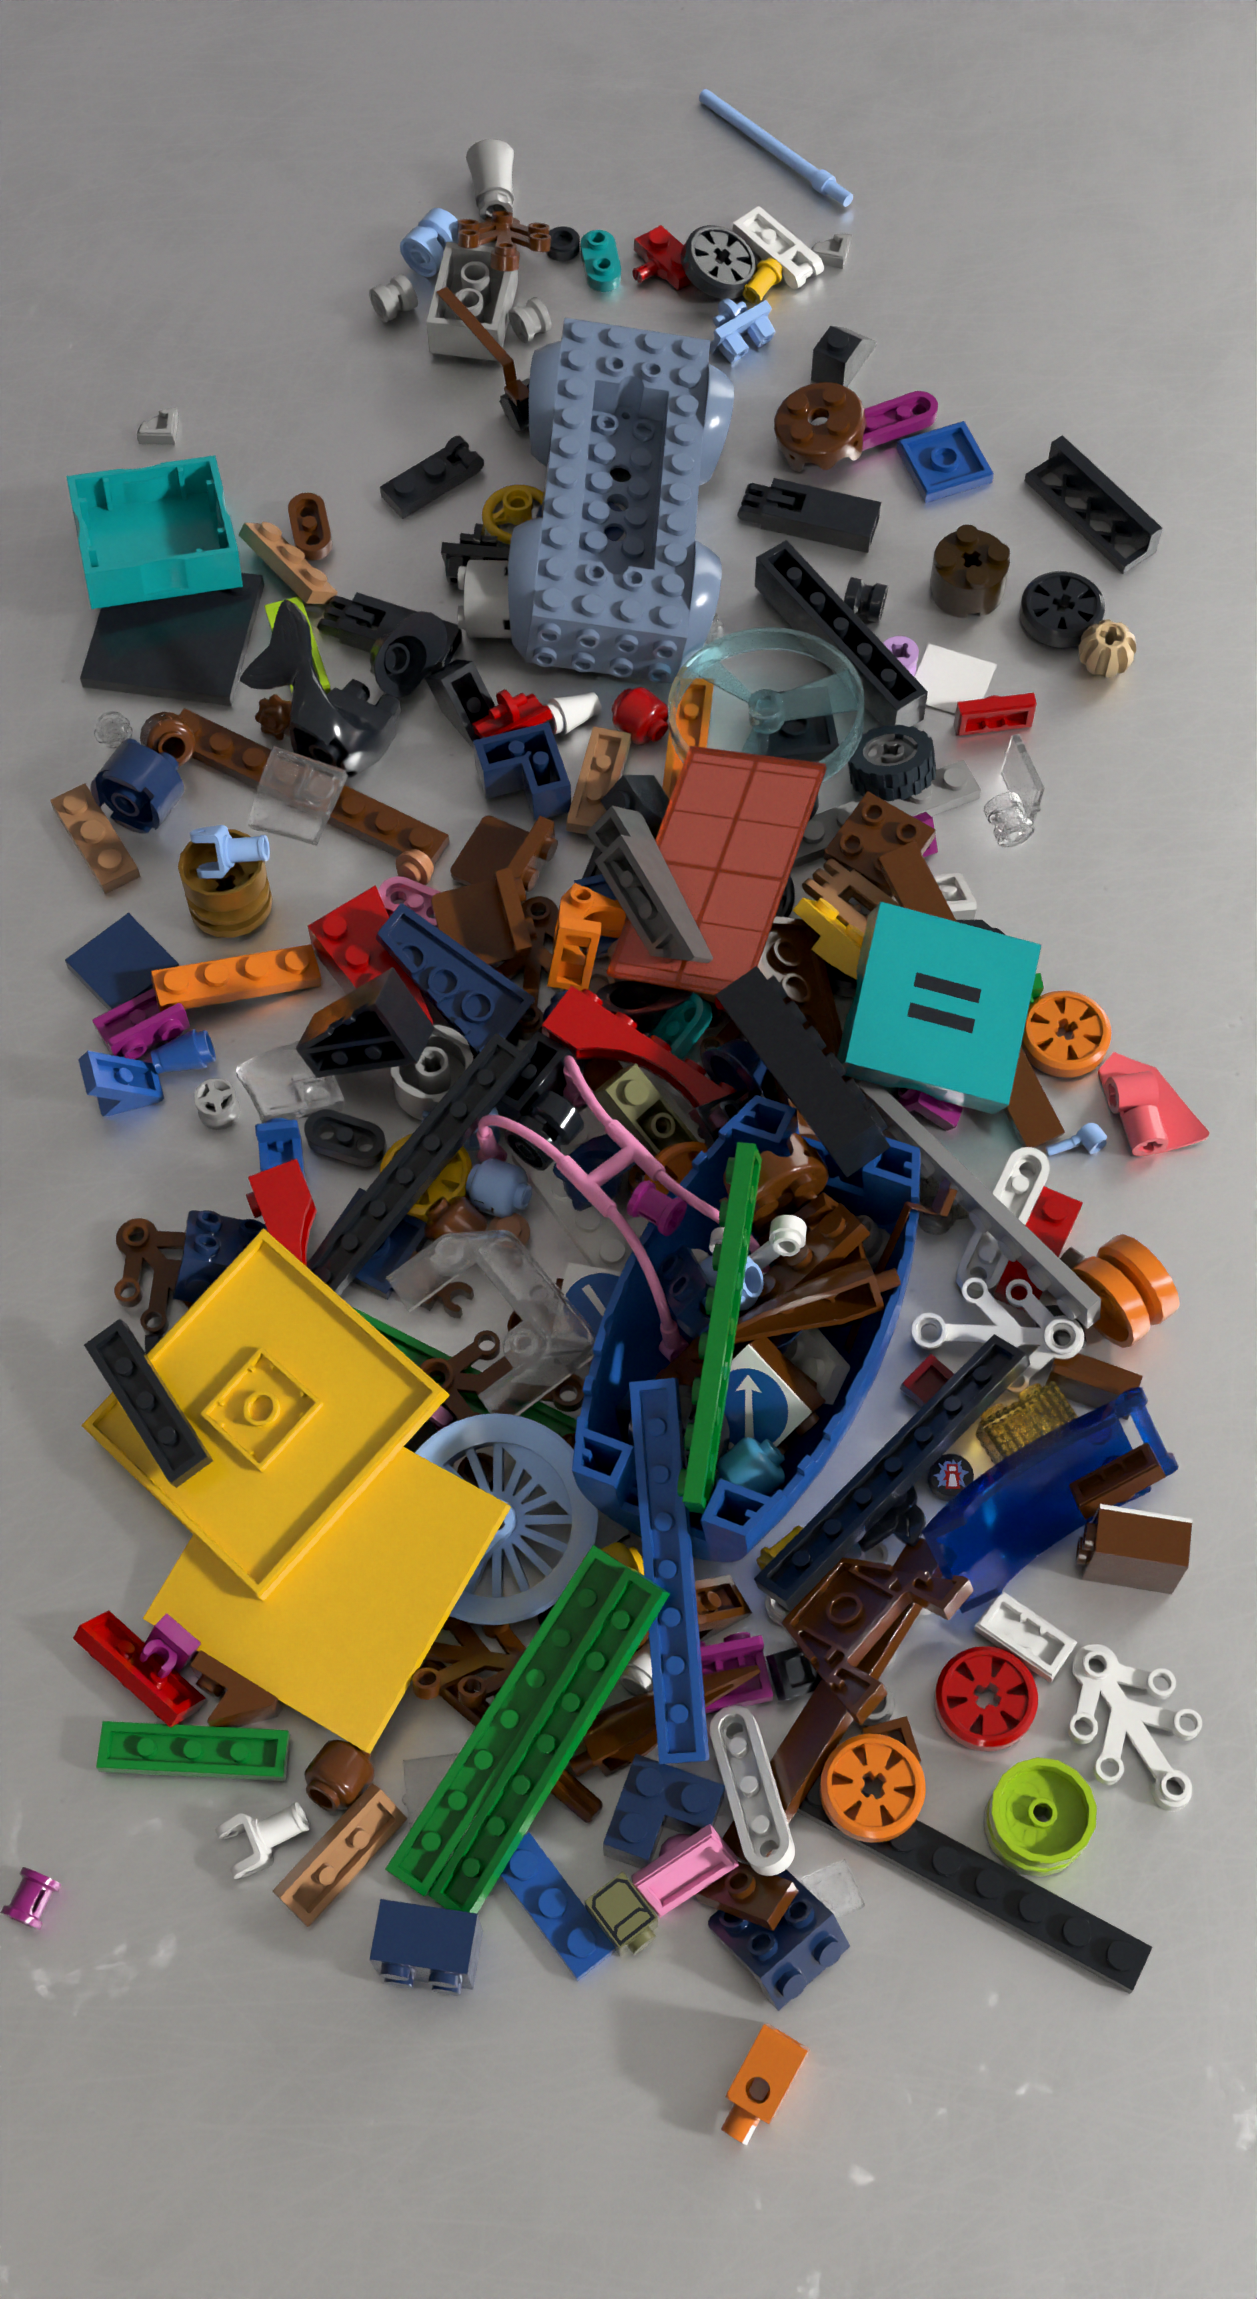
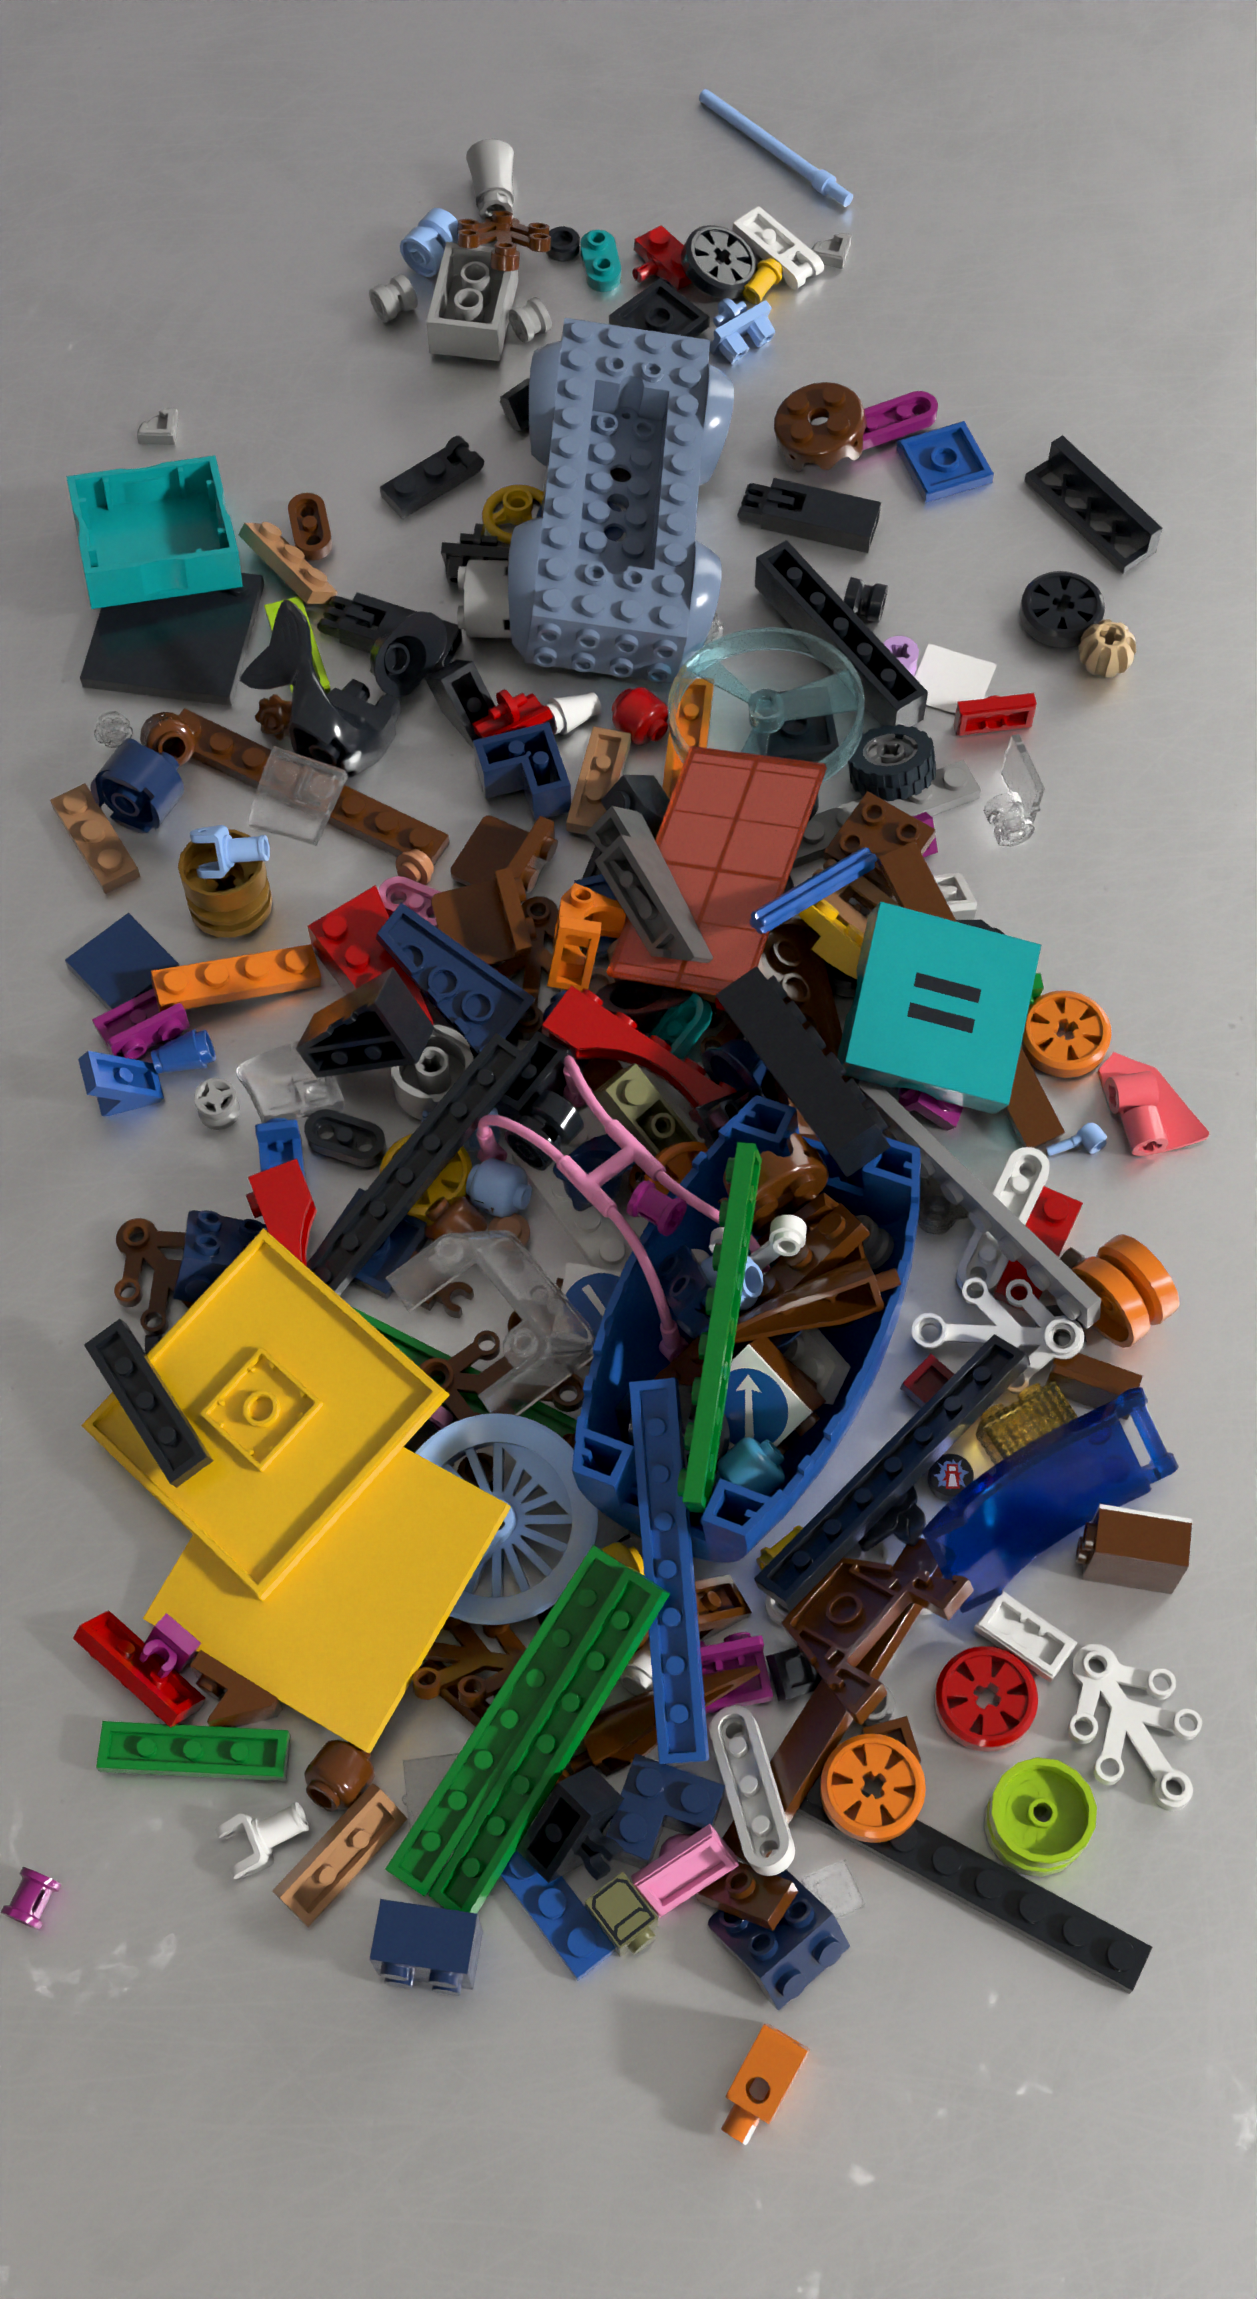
(514, 388): reddish brown piece -> none
(572, 1828): none -> black brick
(663, 311): none -> black plate
(812, 890): none -> blue axle
(840, 355): black slope -> none
(941, 1206): reddish brown piece -> none
(969, 572): dark brown brick -> none
(1117, 1480): reddish brown plate -> none

